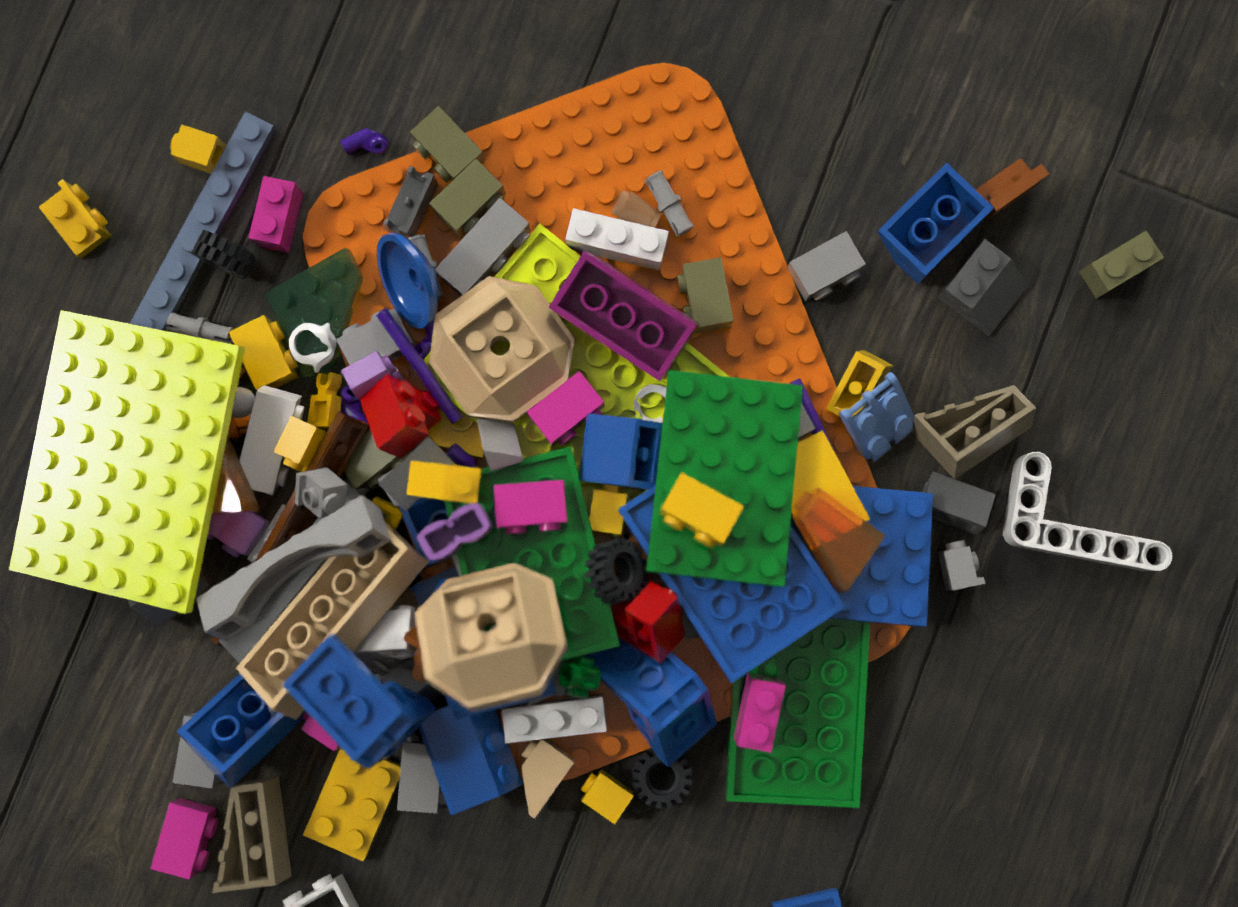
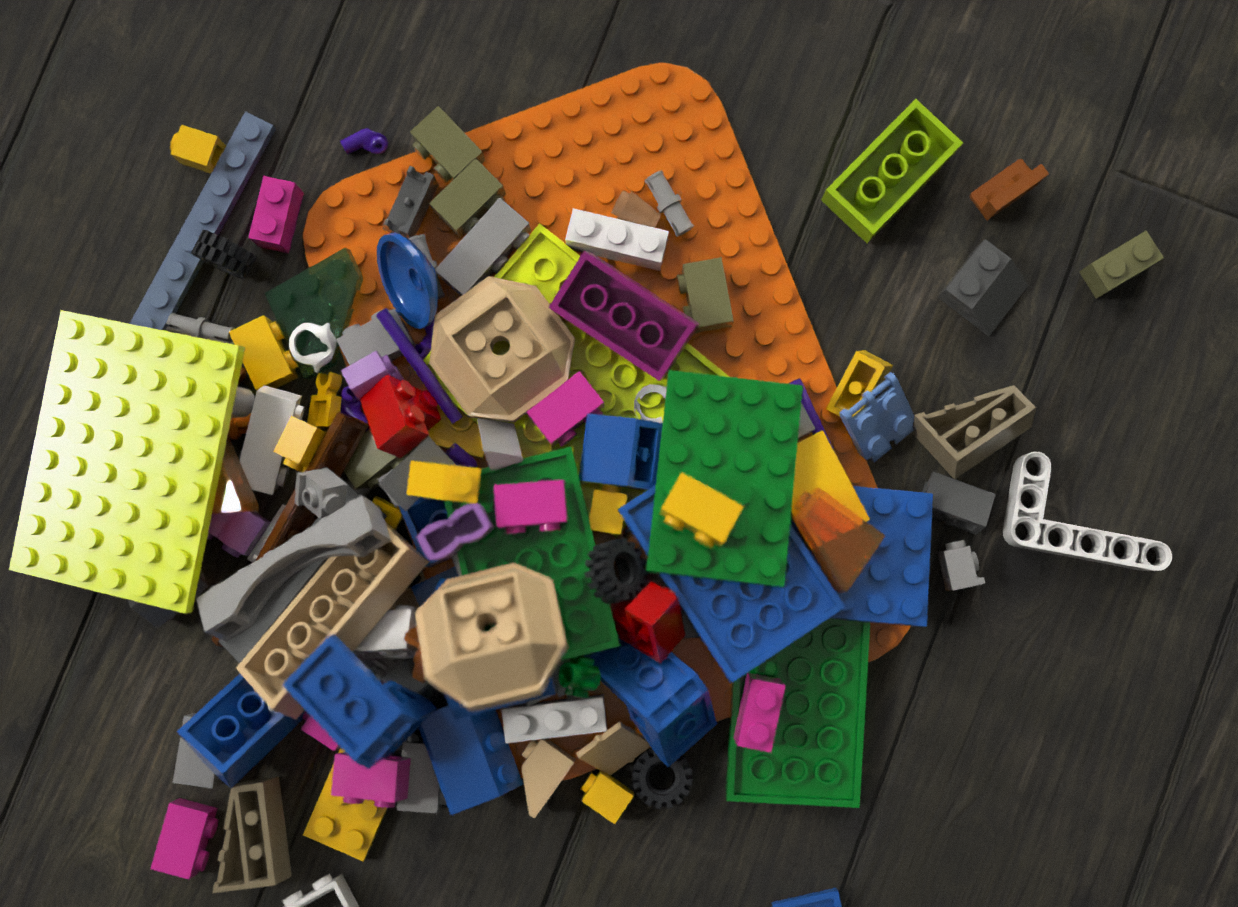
(74, 219): yellow bracket -> none
(383, 783): none -> dark pink brick
(614, 748): none -> tan piece
(826, 267): light grey brick -> none
(891, 170): none -> lime brick
(933, 222): blue slope -> none

